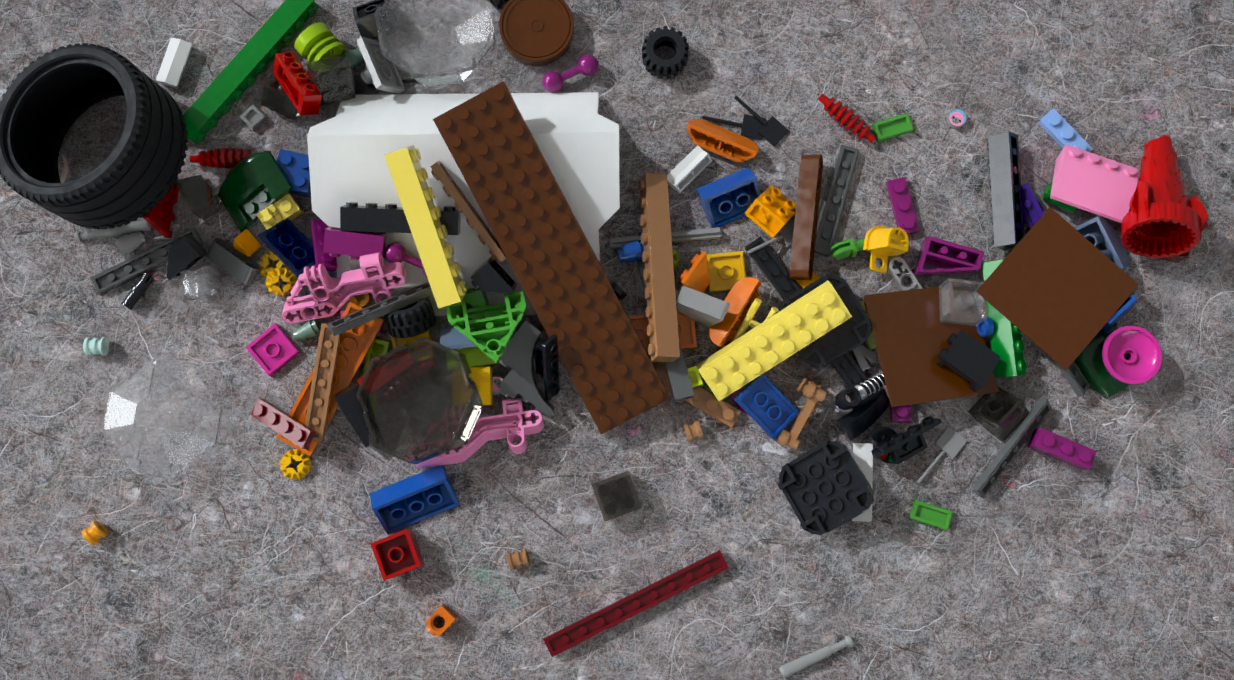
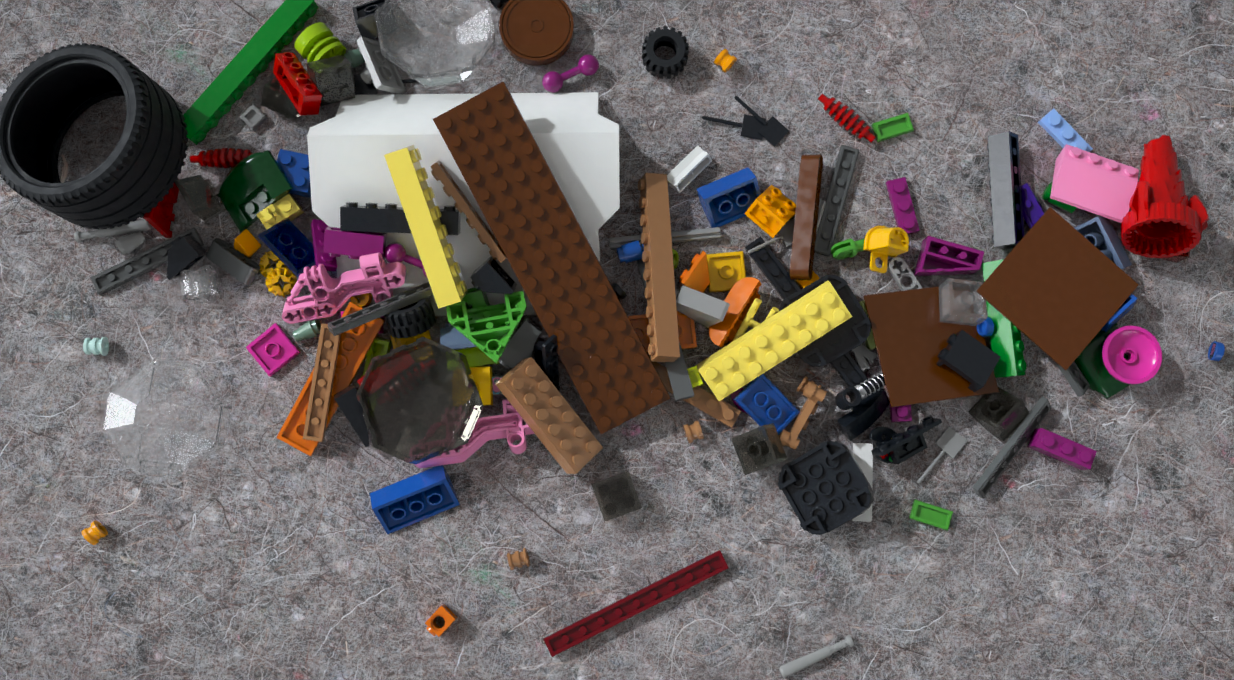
(137, 291): black pin -> none
(174, 62): white piece -> none
(283, 423): plate -> none
(303, 468): yellow gear -> none
(397, 554): red brick -> none
(549, 415): none -> medium nougat brick
(721, 140): orange brick -> none
(725, 60): none -> light orange wheel
(759, 448): none -> clear smoke brick
(956, 118): tile -> none
(1216, 351): none -> blue tile

